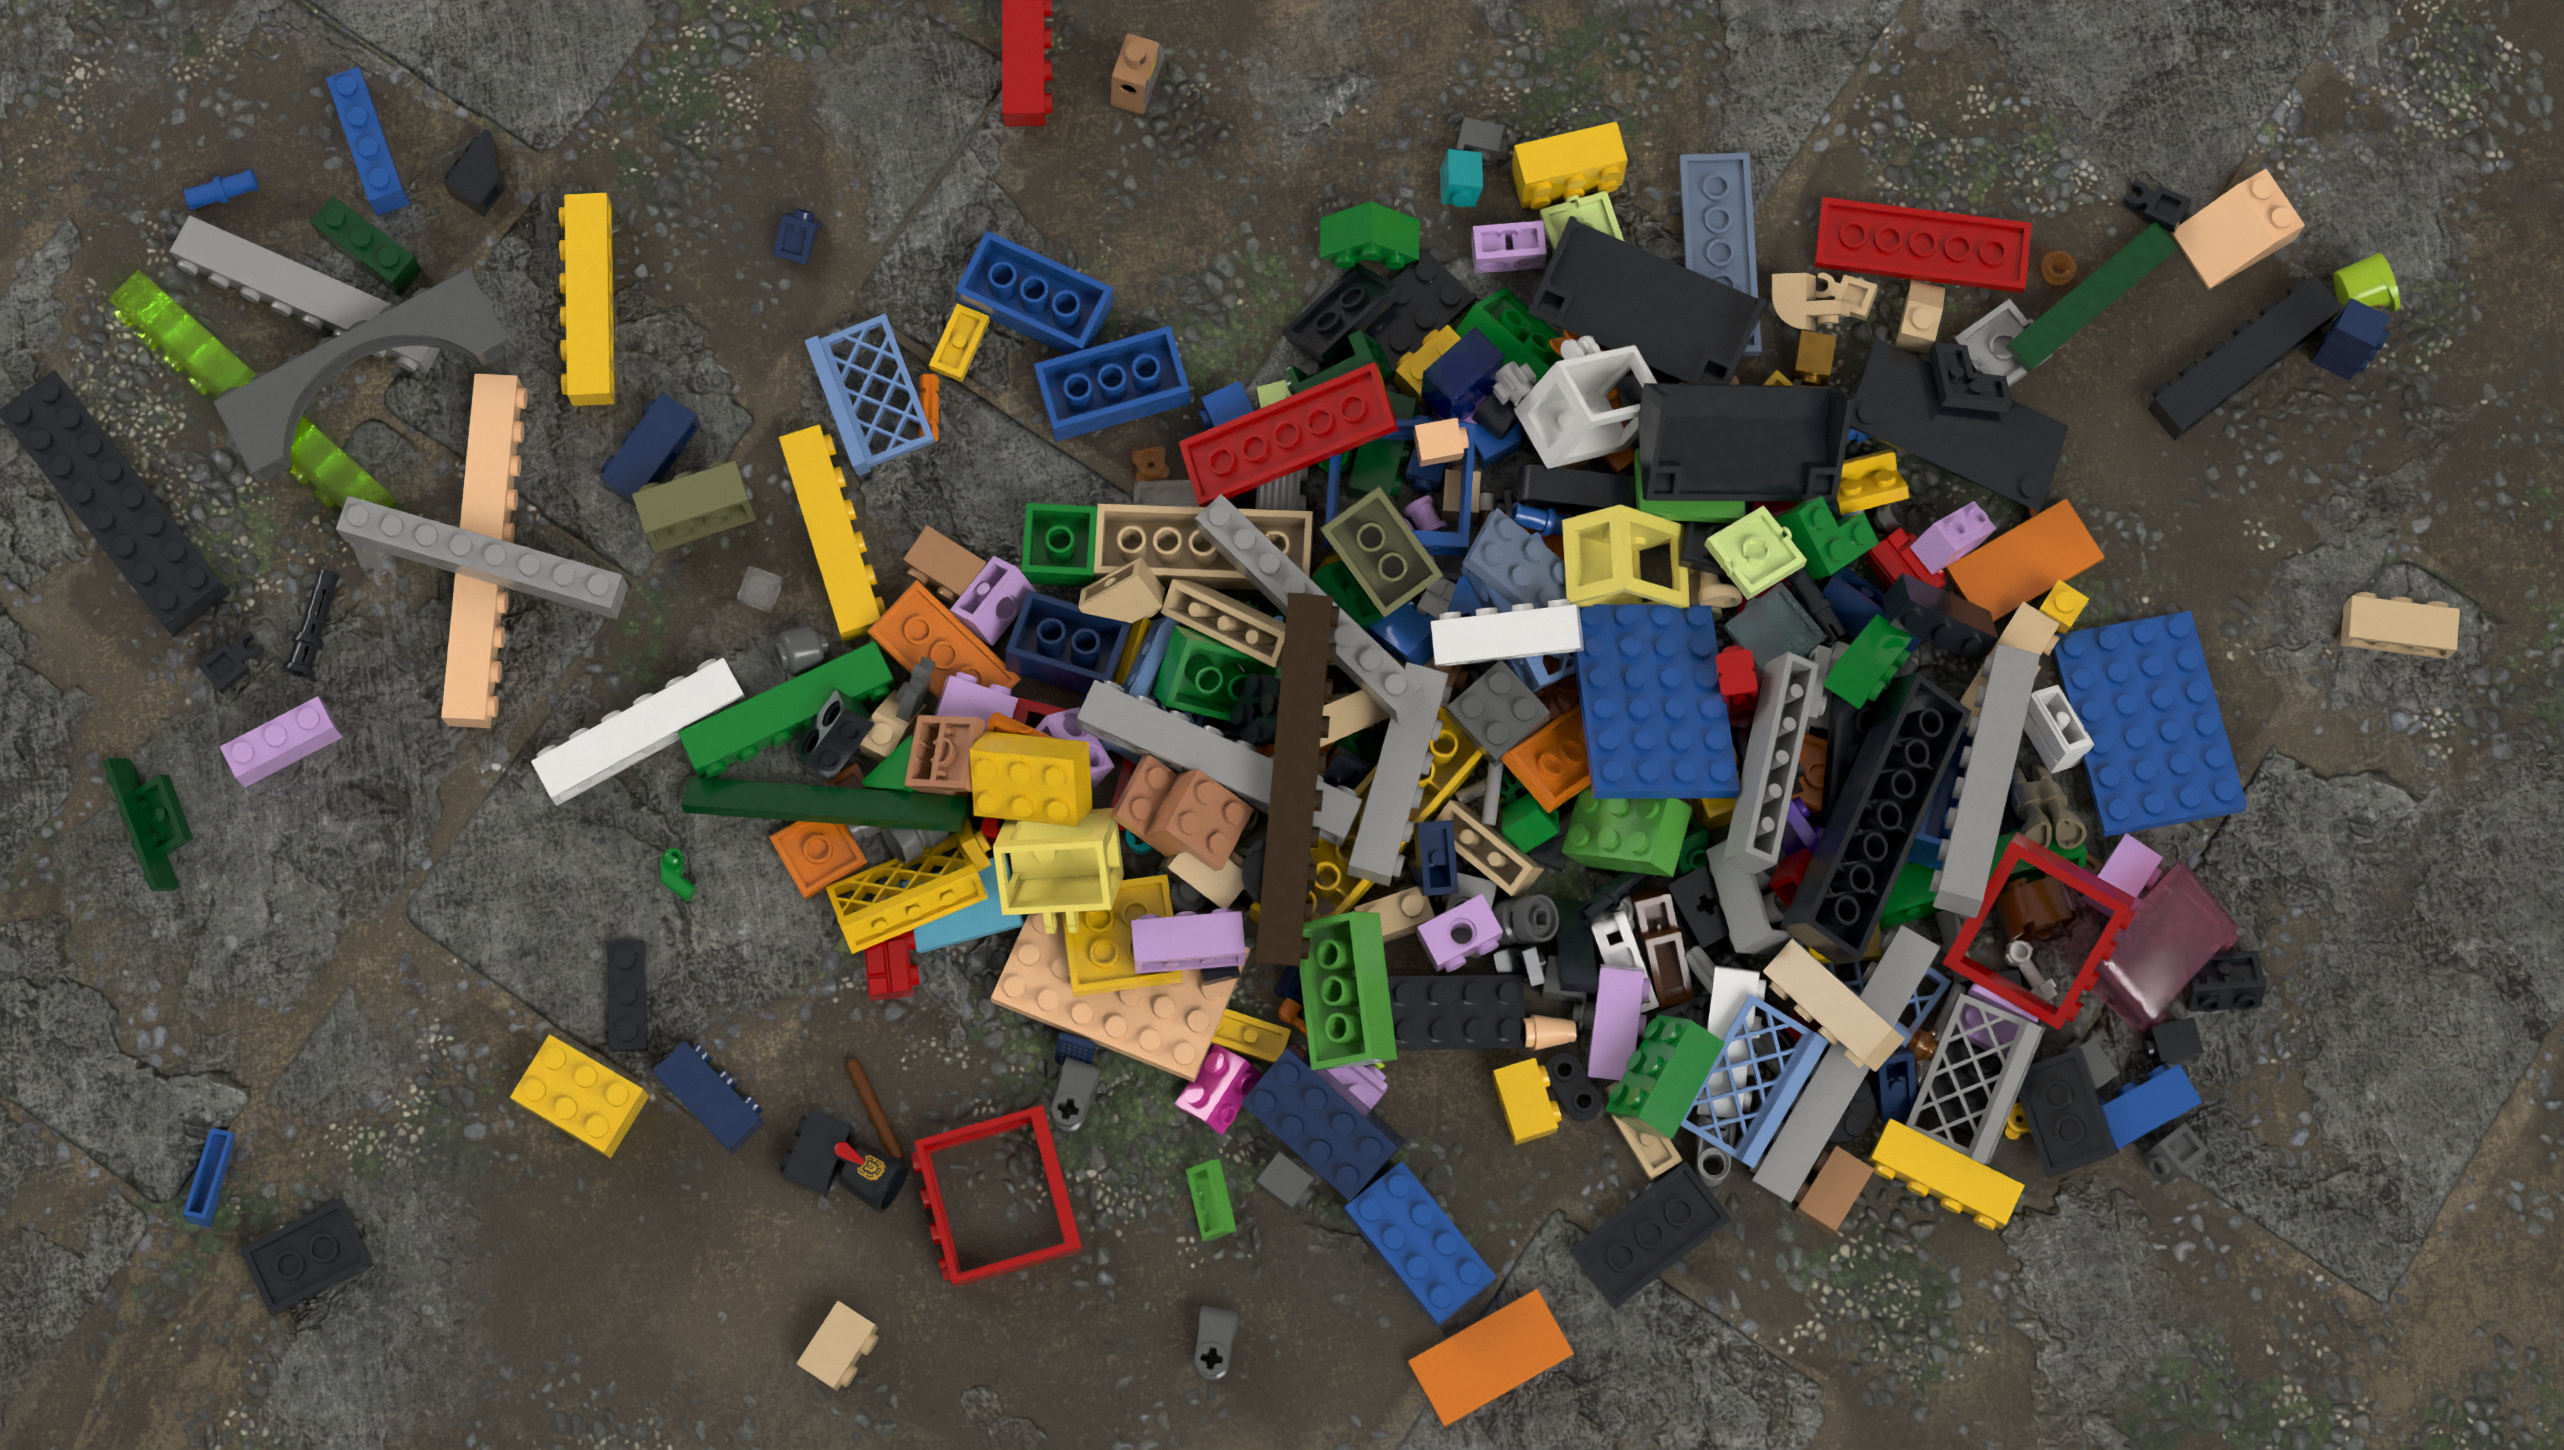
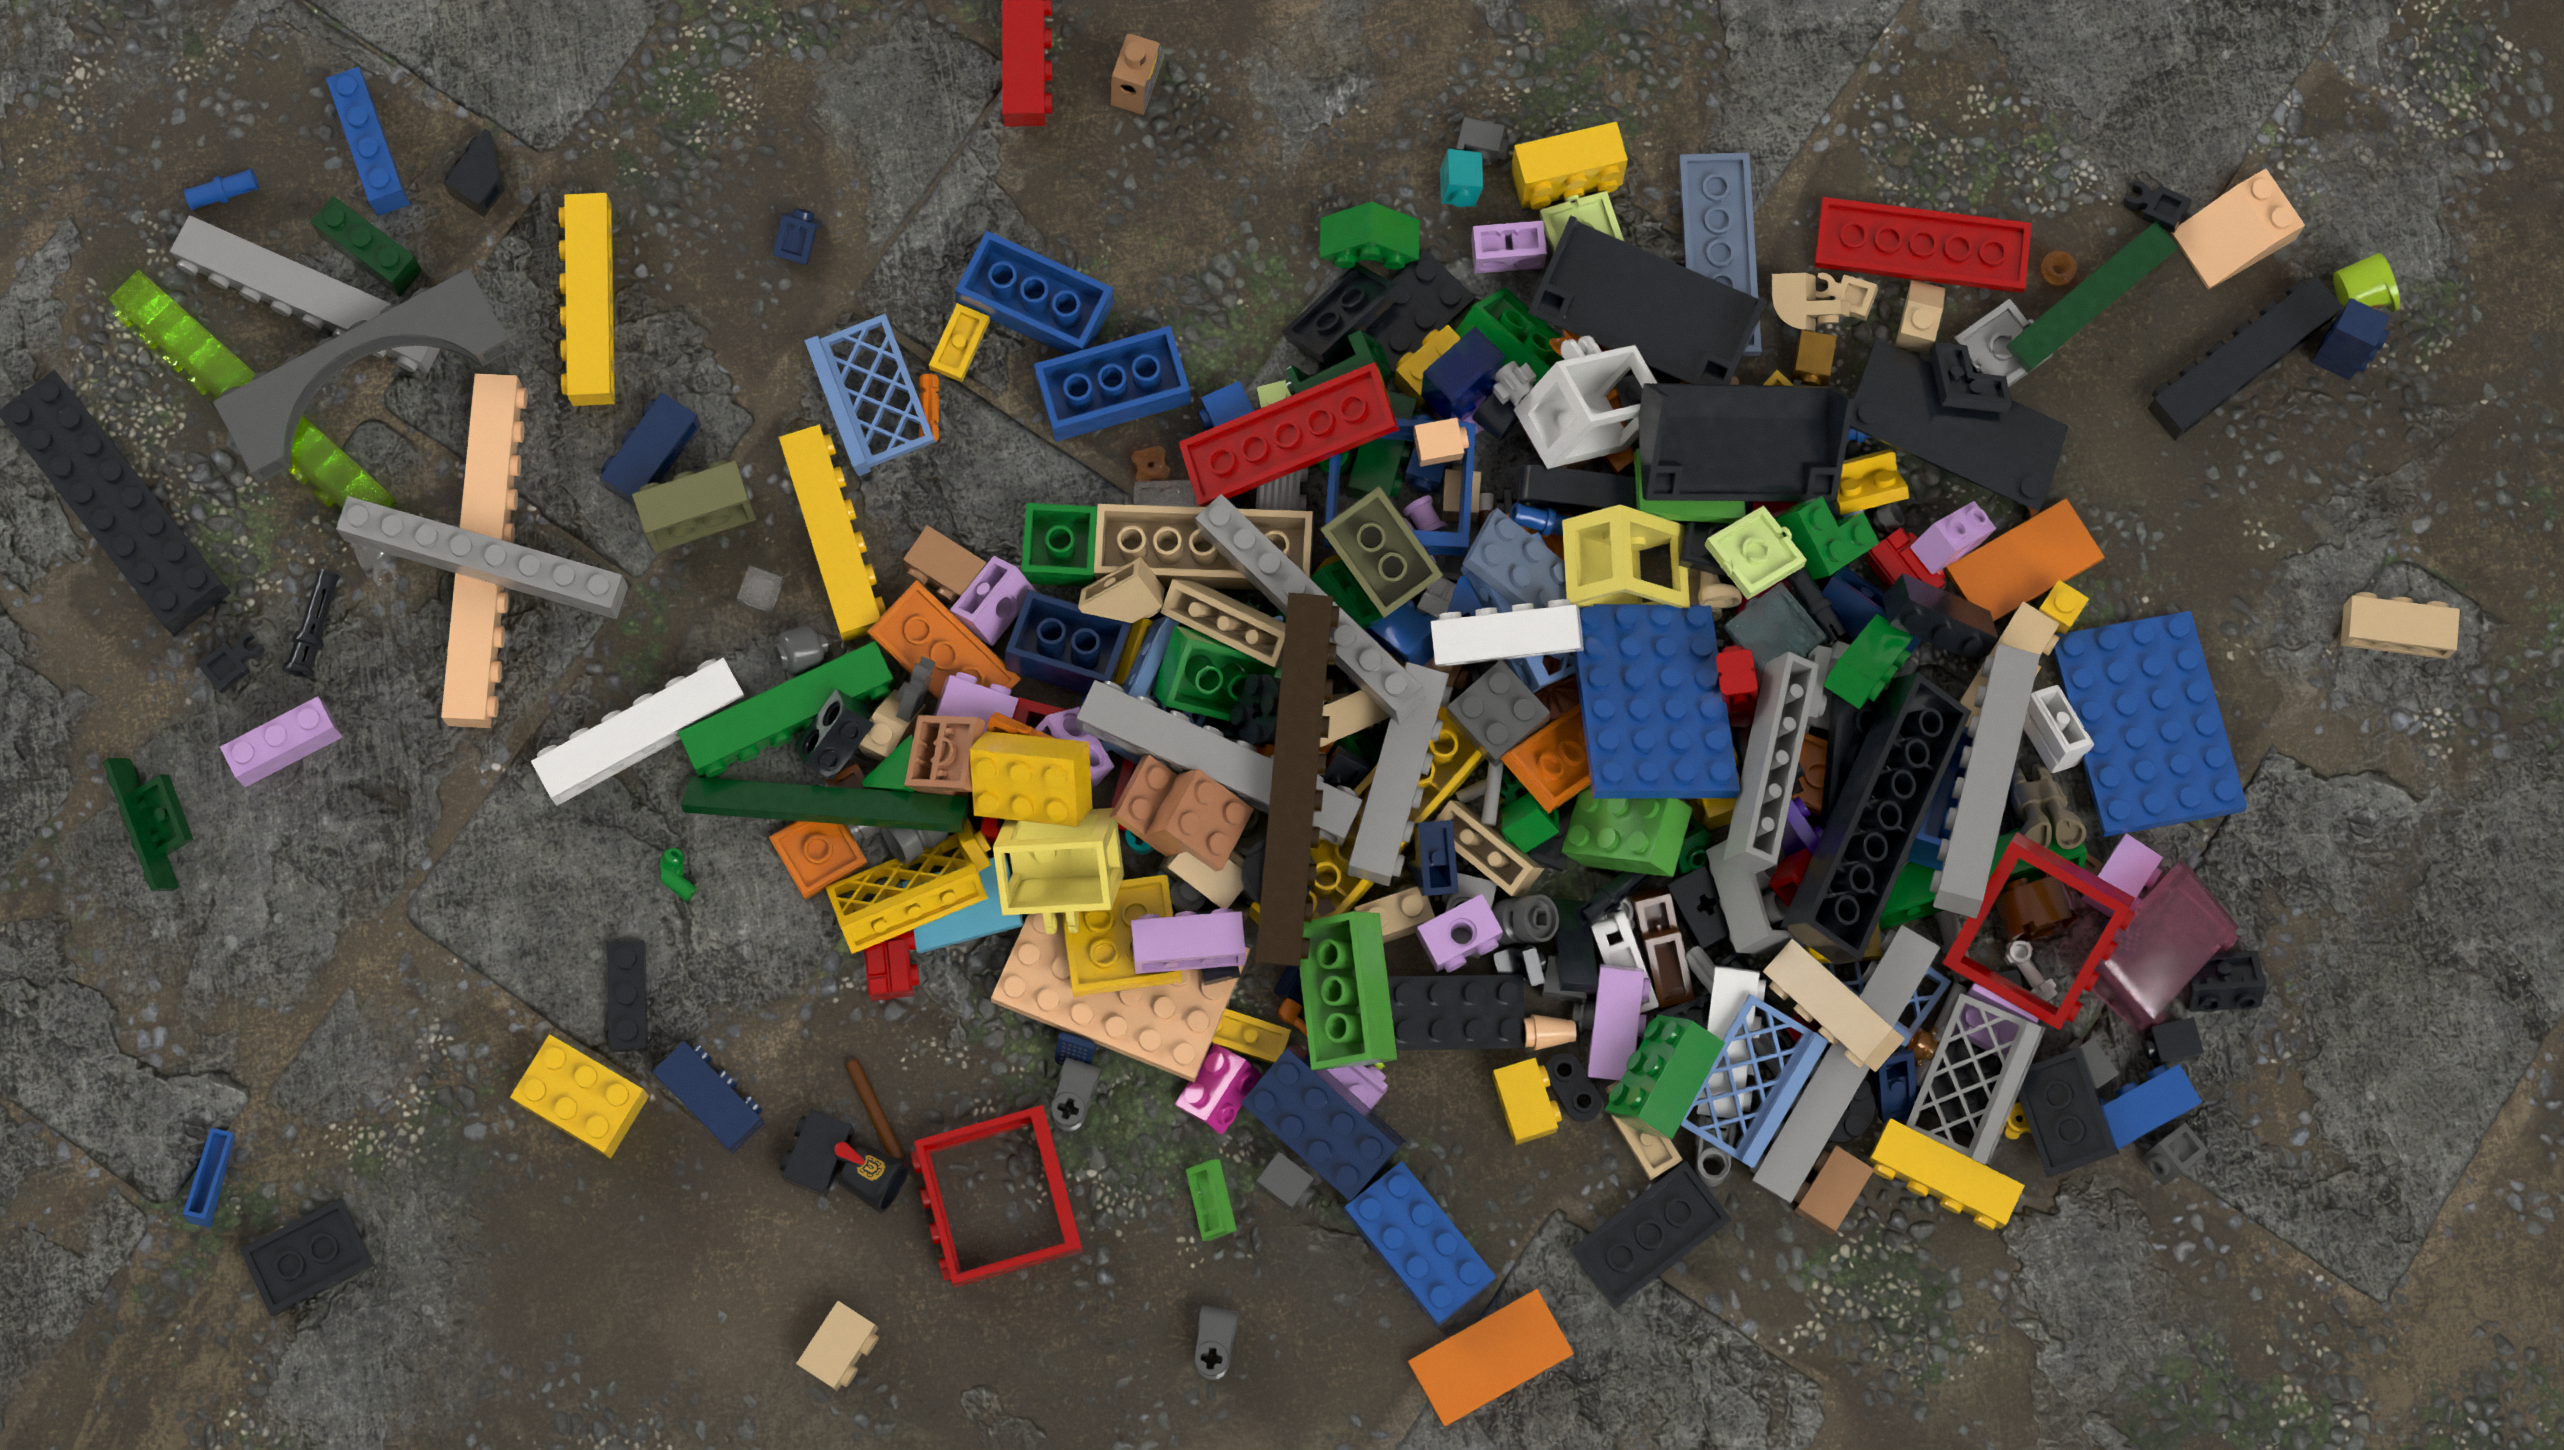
(1490, 450): blue brick -> none

